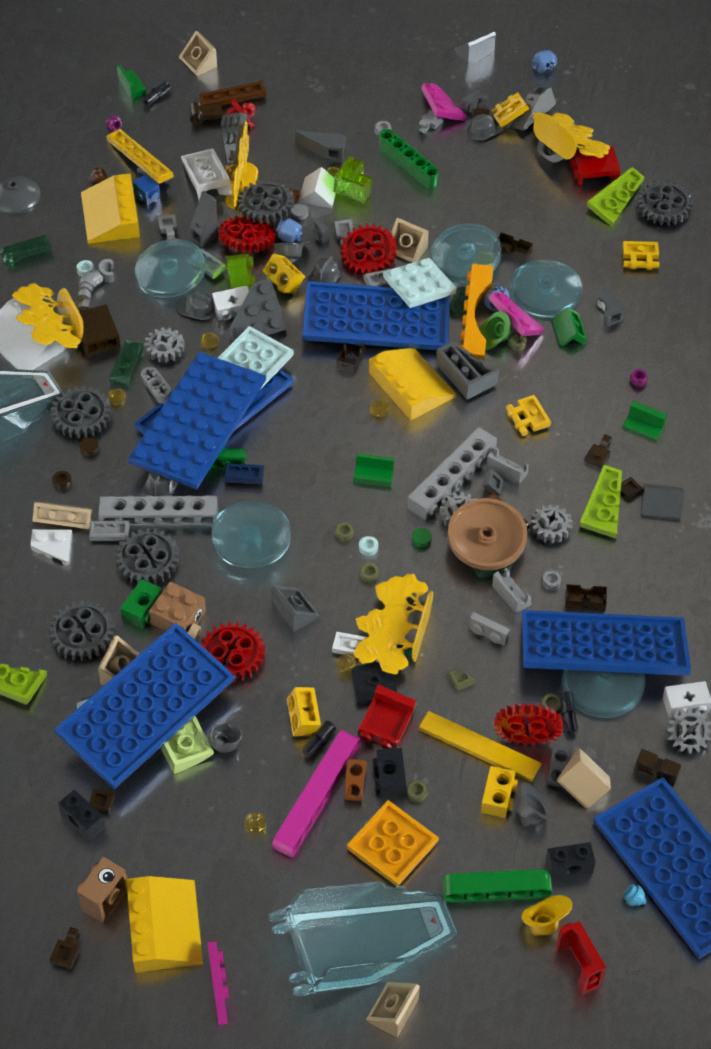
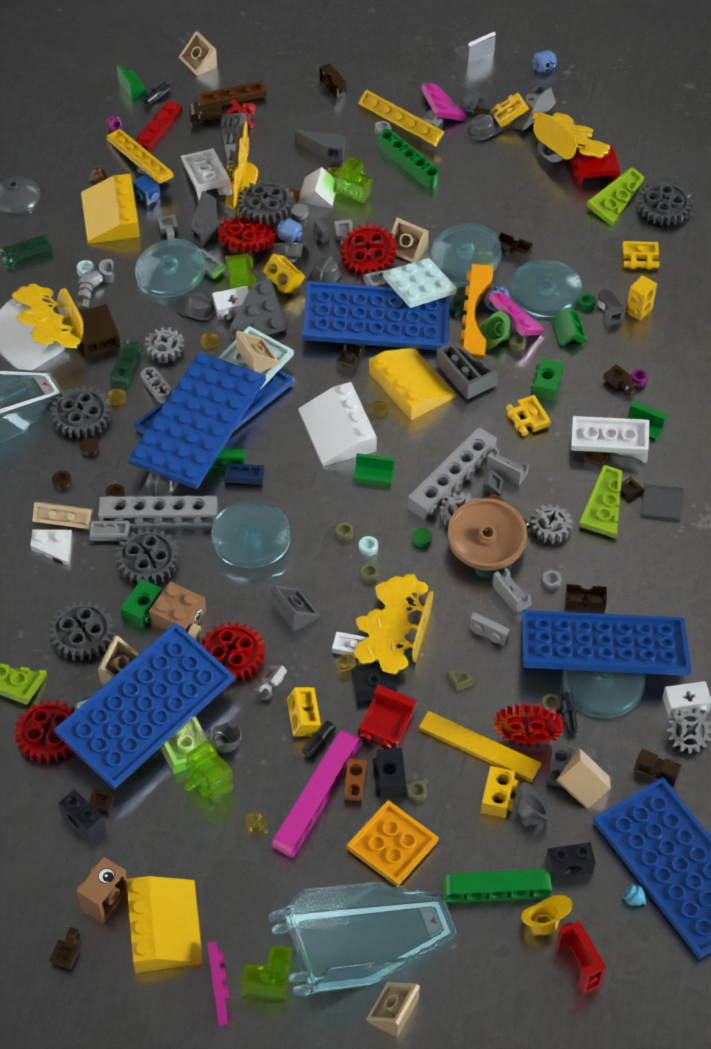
(31, 727): none -> red gear
(115, 490): none -> dark brown tile
(158, 125): none -> red plate
(209, 773): none -> clear neon green brick
(255, 352): none -> tan slope
(269, 980): none -> clear neon green brick
(272, 677): none -> light grey plate
(333, 80): none -> dark brown piece
(338, 425): none -> white slope
(401, 118): none -> yellow tile
(547, 380): none -> green brick
(586, 301): none -> green tile
(612, 435): none -> white plate
(619, 377): none -> dark brown plate
(641, 297): none -> yellow brick

